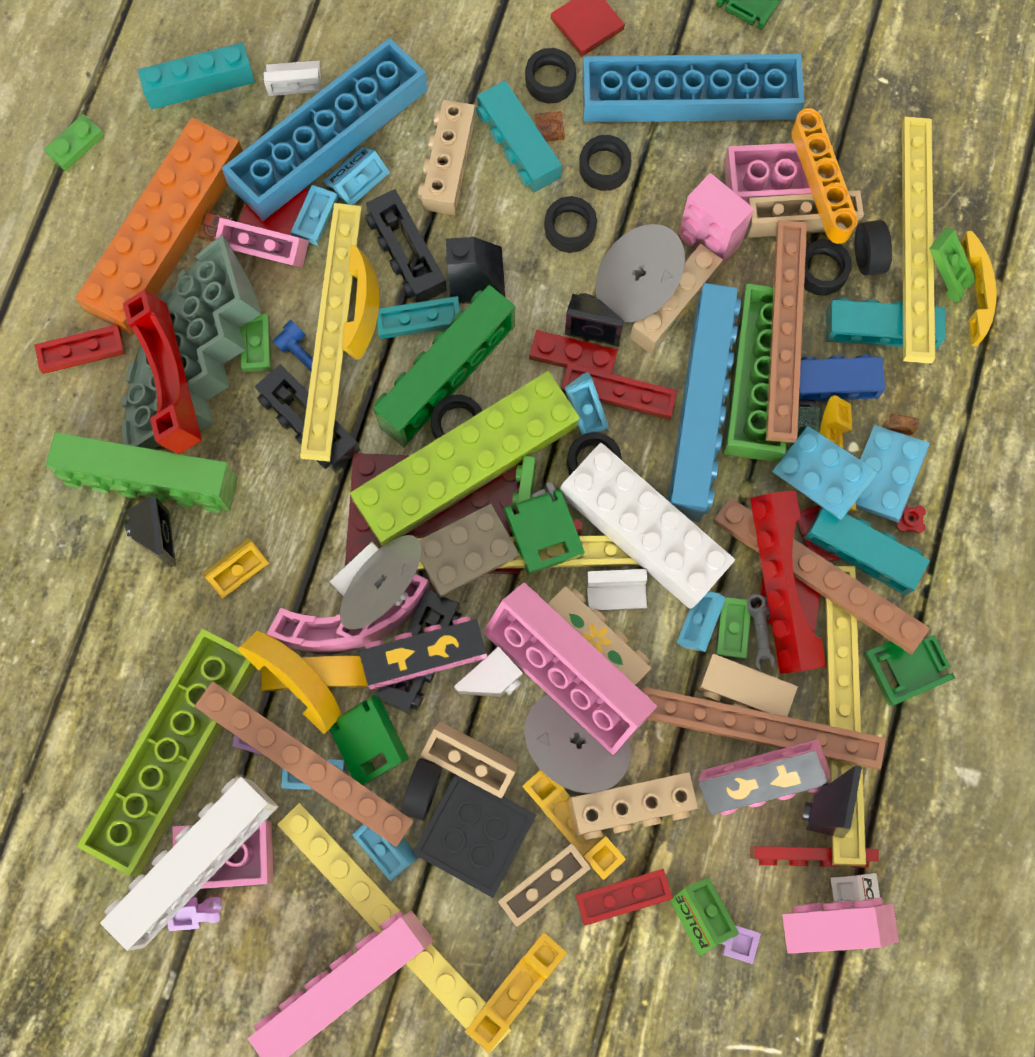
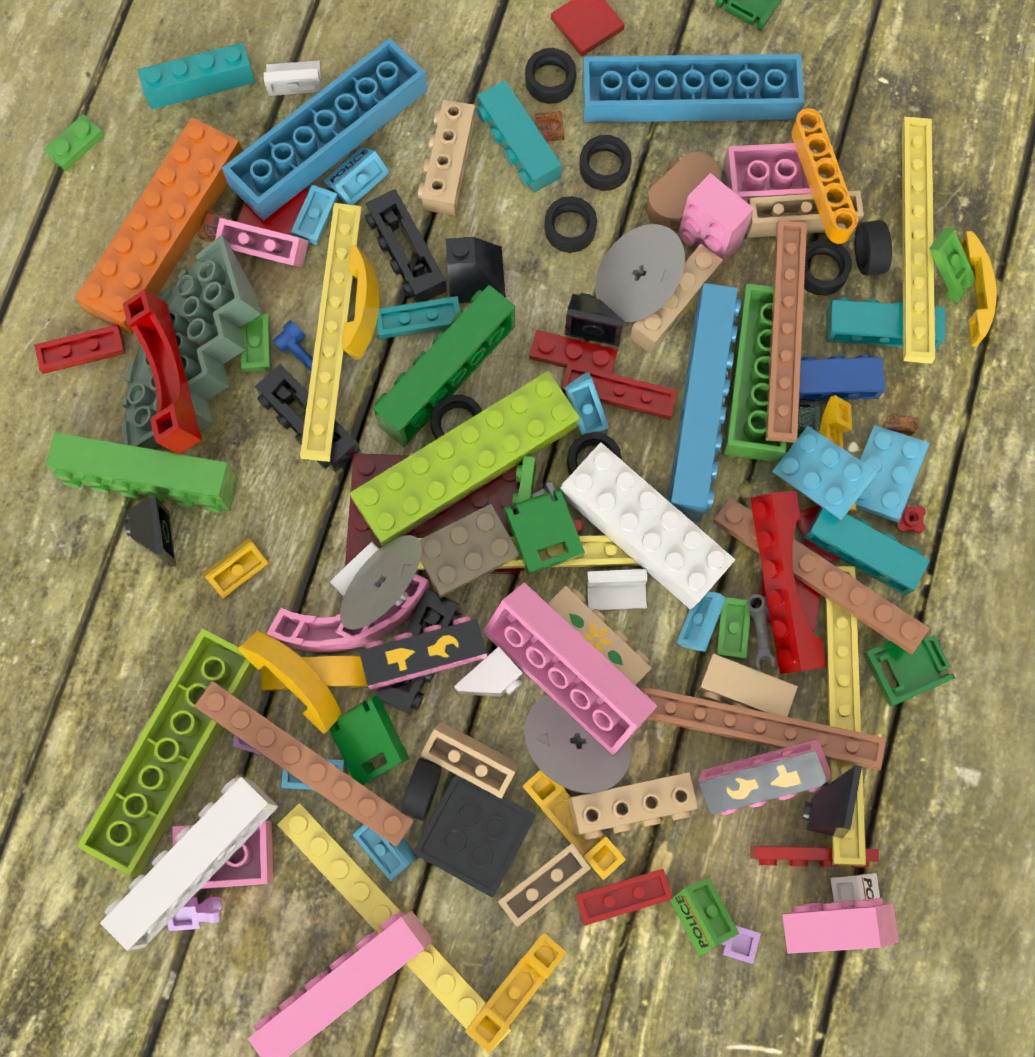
(670, 192): none -> medium nougat brick

